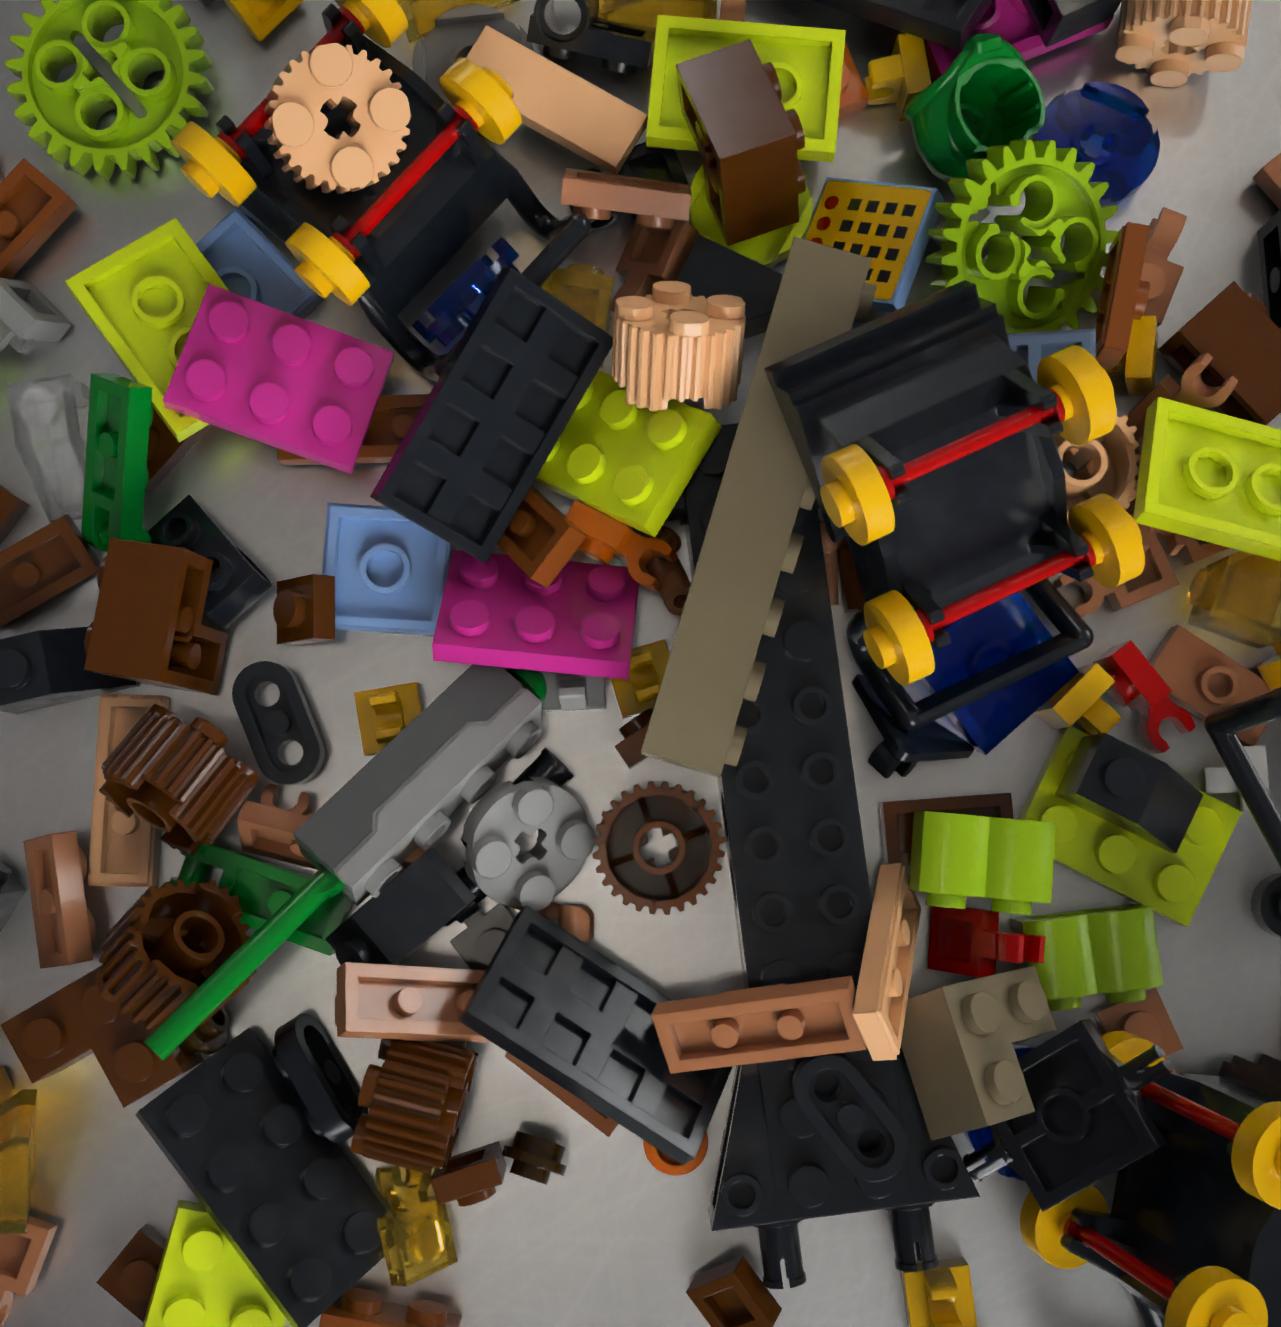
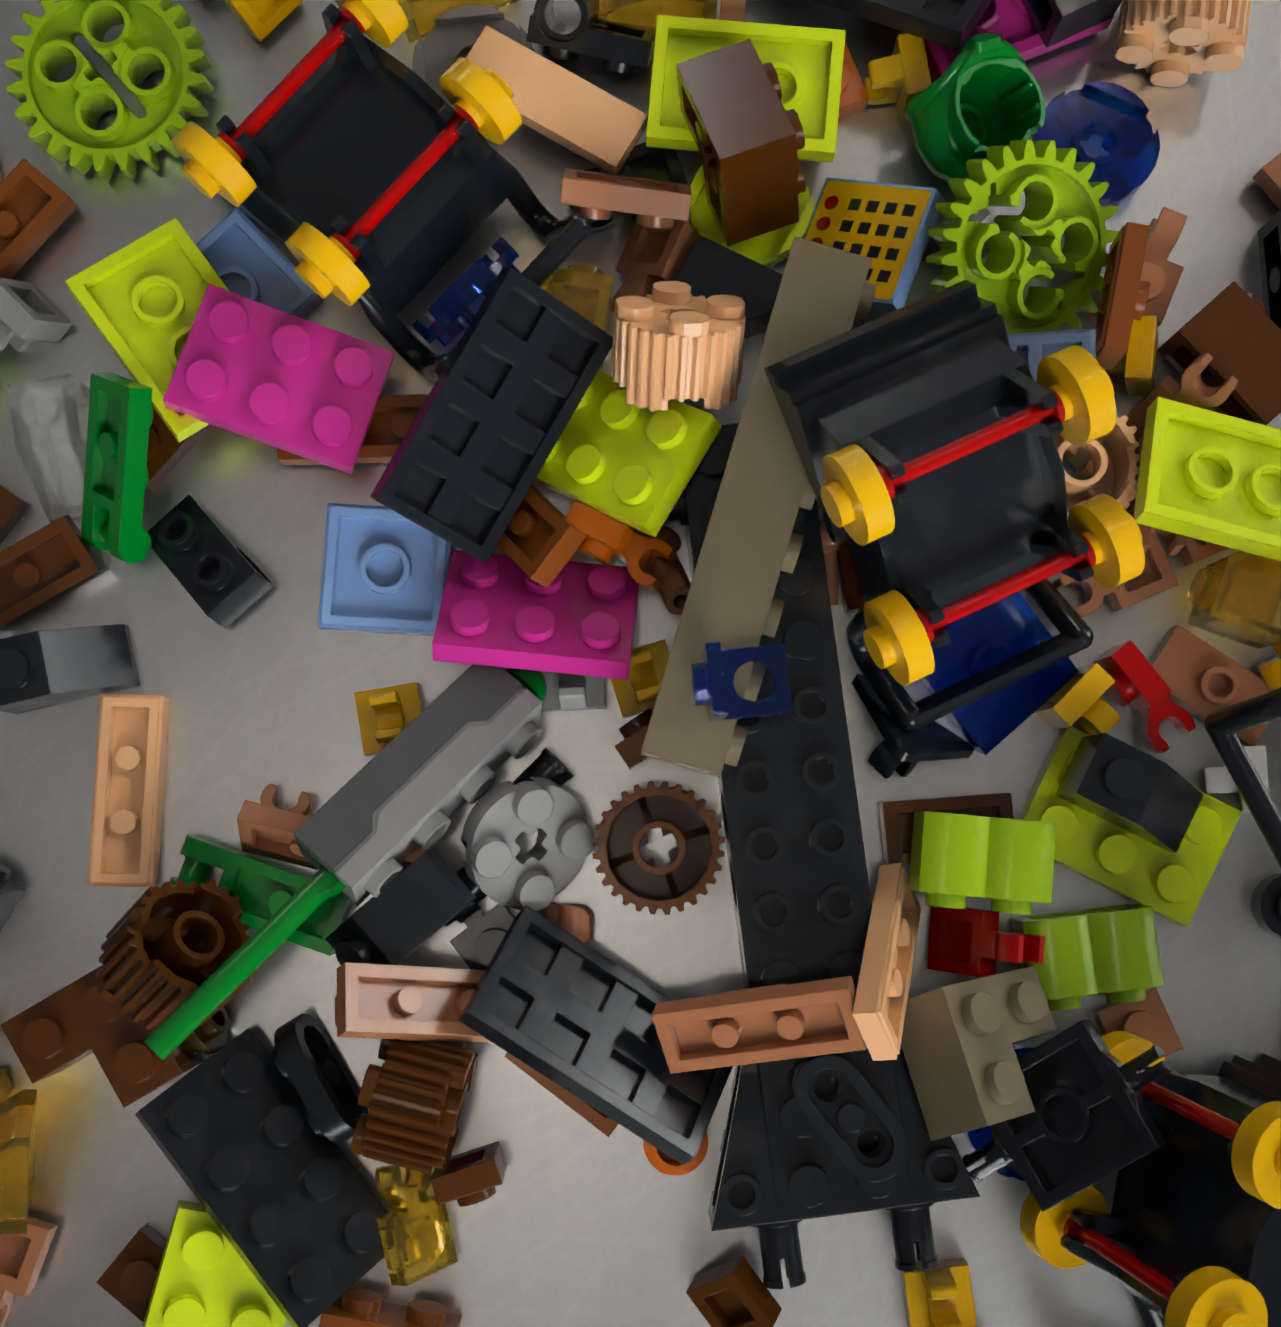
(60, 913): nougat plate -> none
(152, 619): reddish brown brick -> none
(177, 778): reddish brown brick -> none
(278, 725): black plate -> none
(305, 610): reddish brown plate -> none
(374, 110): light nougat brick -> none
(535, 1157): dark brown plate -> none
(715, 687): none -> clear blue bracket

